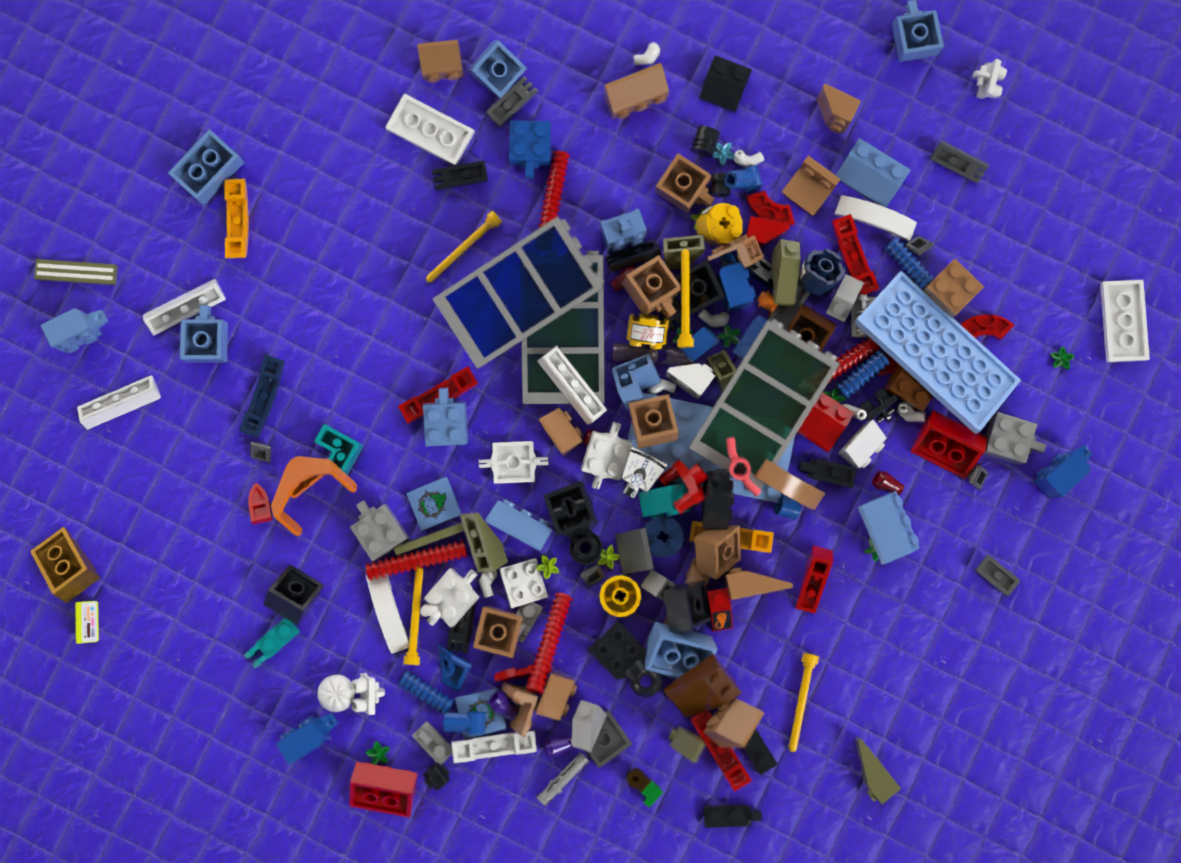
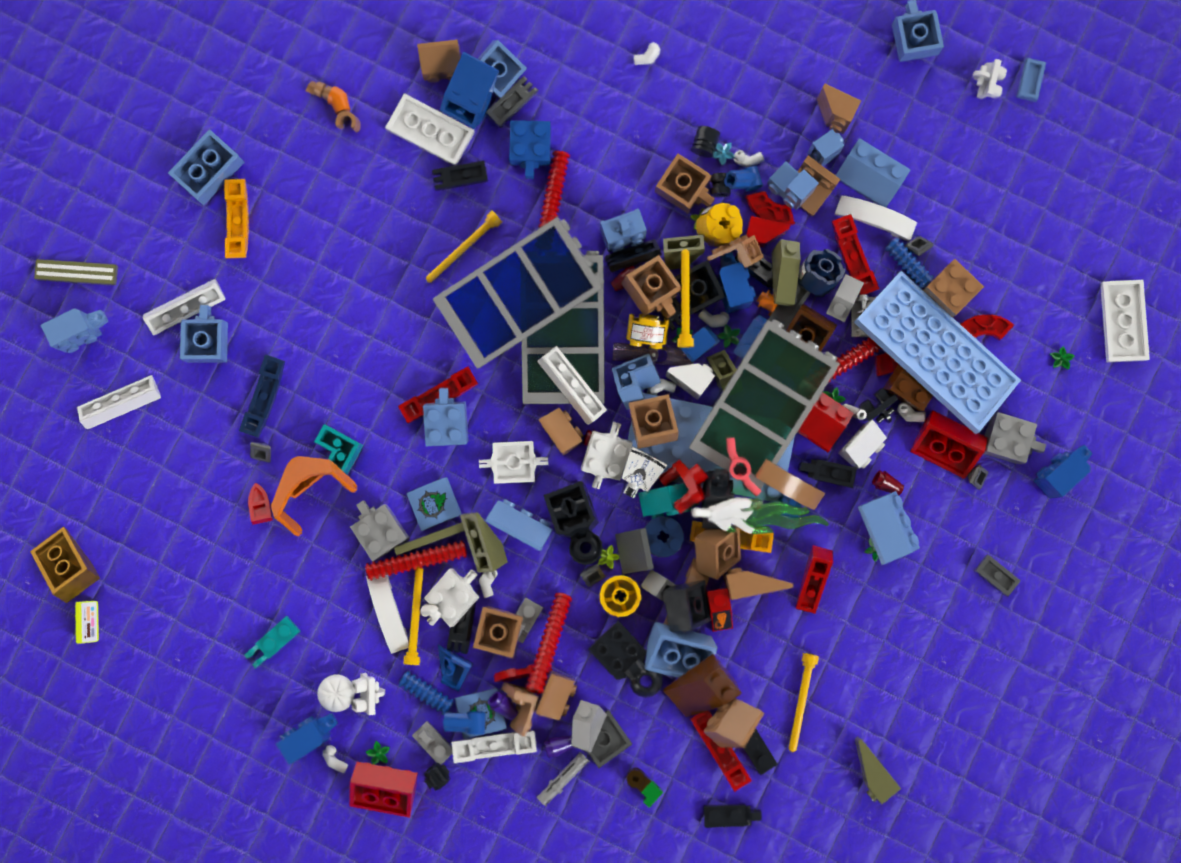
(293, 594): black slope -> none
(331, 760): none -> white arm
(339, 102): none -> medium nougat piece
(469, 90): none -> blue slope
(523, 583): white hinge -> none
(547, 566): lime plant -> none
(636, 91): medium nougat slope -> none
(686, 743): olive slope -> none
(725, 84): black slope -> none
(755, 515): none -> piece
(791, 185): none -> medium blue brick
(826, 148): none -> medium blue brick
(863, 374): blue piece -> none
(959, 161): dark grey hinge -> none
(1031, 79): none -> medium blue tile

